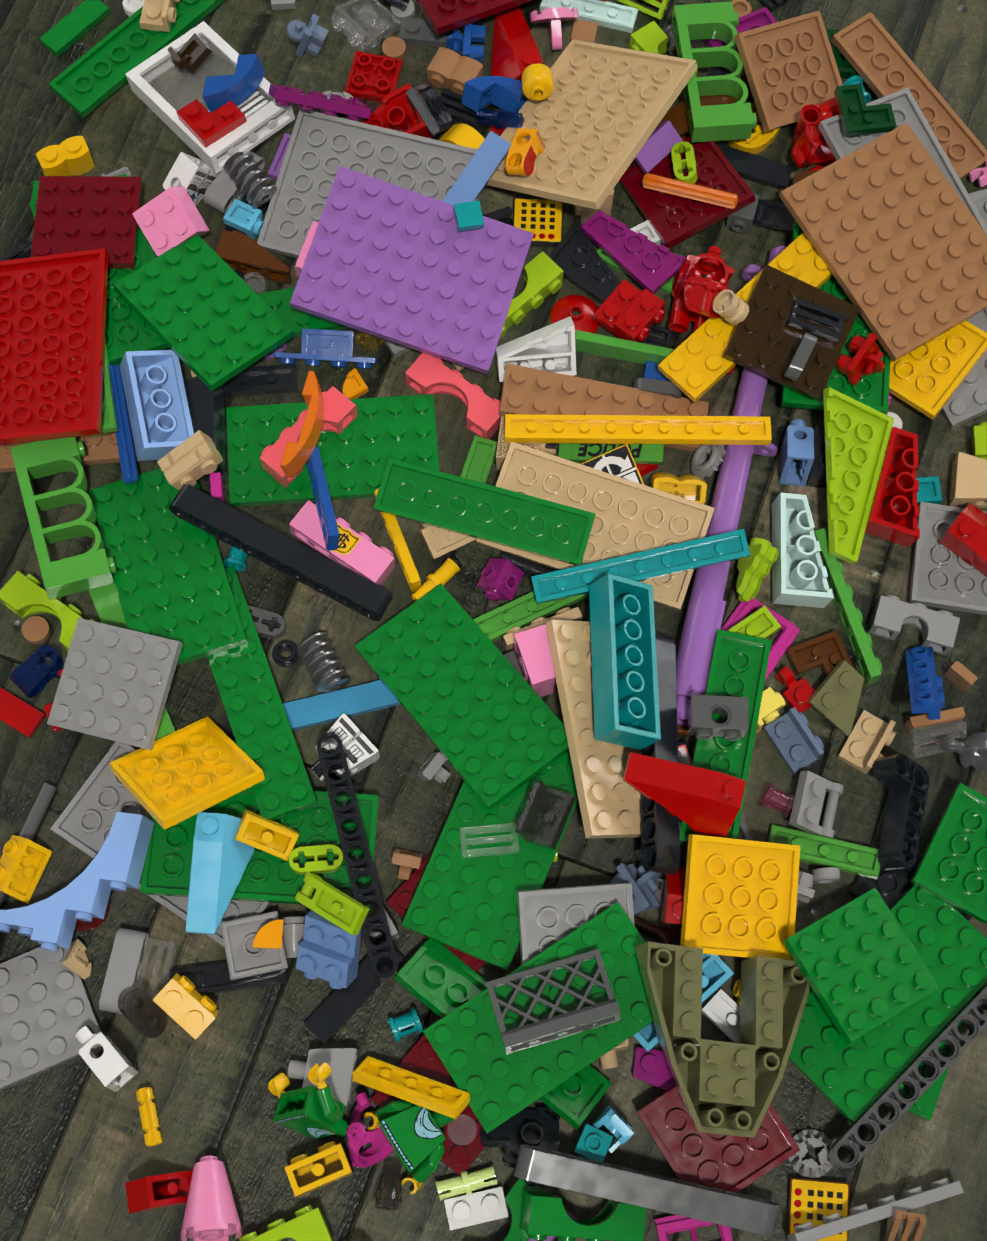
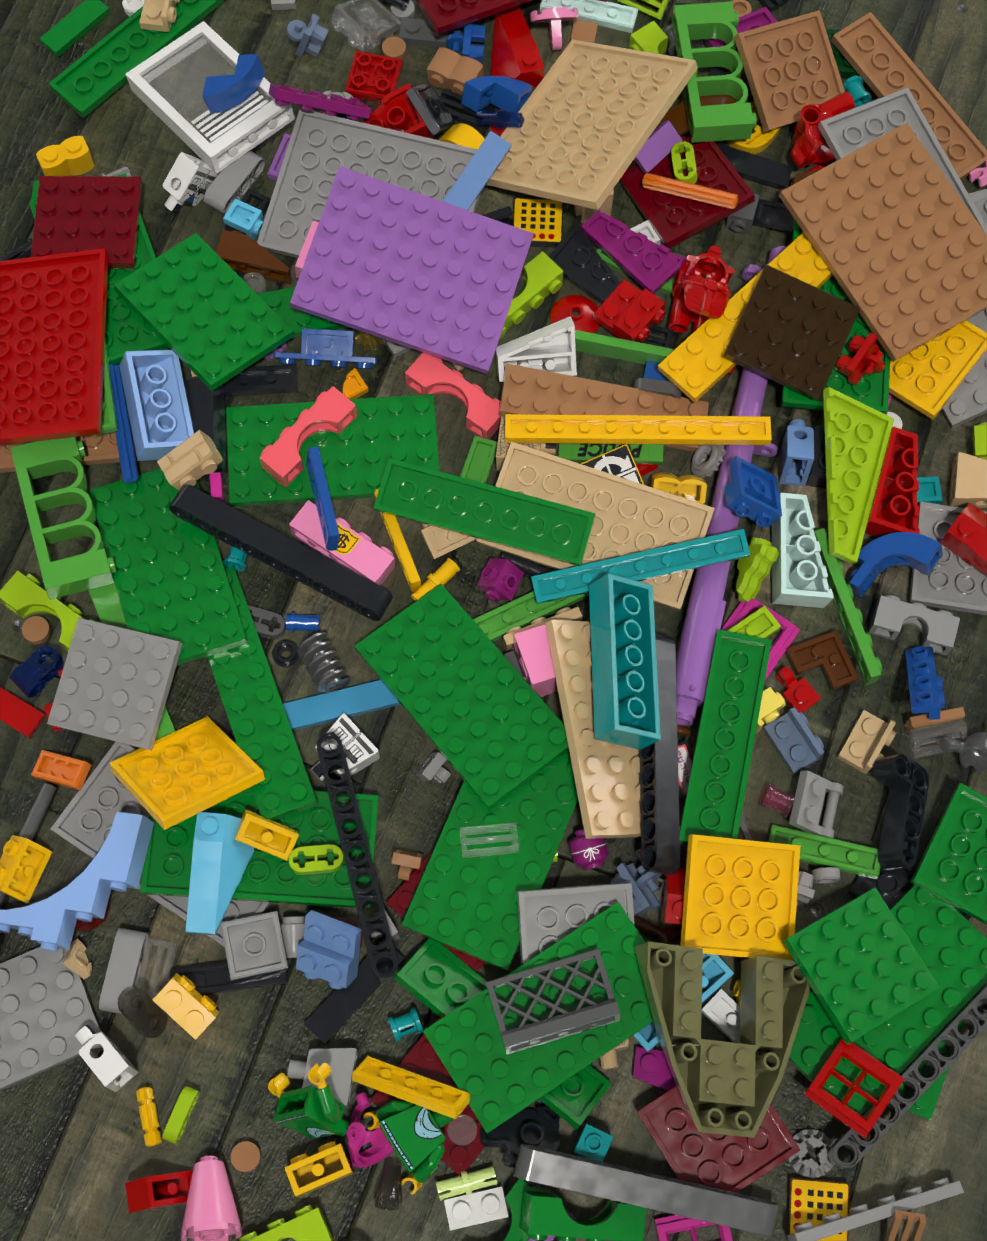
(61, 770): none -> orange plate
(170, 219): bright pink brick -> none
(181, 1115): none -> lime beam
(191, 54): dark brown bracket -> none
(210, 126): red plate -> none
(246, 1156): none -> medium nougat tile
(249, 179): flat silver piece -> none
(270, 936): light orange tile -> none
(298, 453): orange slope -> none
(302, 622): none -> blue pin
(332, 904): lime plate -> none
(468, 216): teal tile -> none
(523, 153): light orange leg -> none
(537, 82): yellow head -> none
(544, 815): clear smoke bracket -> none
(588, 852): none -> magenta head
(616, 1124): medium azure piece -> none
(695, 795): red wedge -> none
(730, 307): tan wheel -> none
(731, 708): dark grey brick -> none
(753, 493): none -> blue plate
(800, 356): dark grey beam -> none
(821, 311): black tile -> none
(839, 697): olive wing -> none
(839, 1108): none -> red piece
(859, 118): dark green plate -> none
(892, 550): none -> blue arch
(961, 676): medium nougat tile -> none

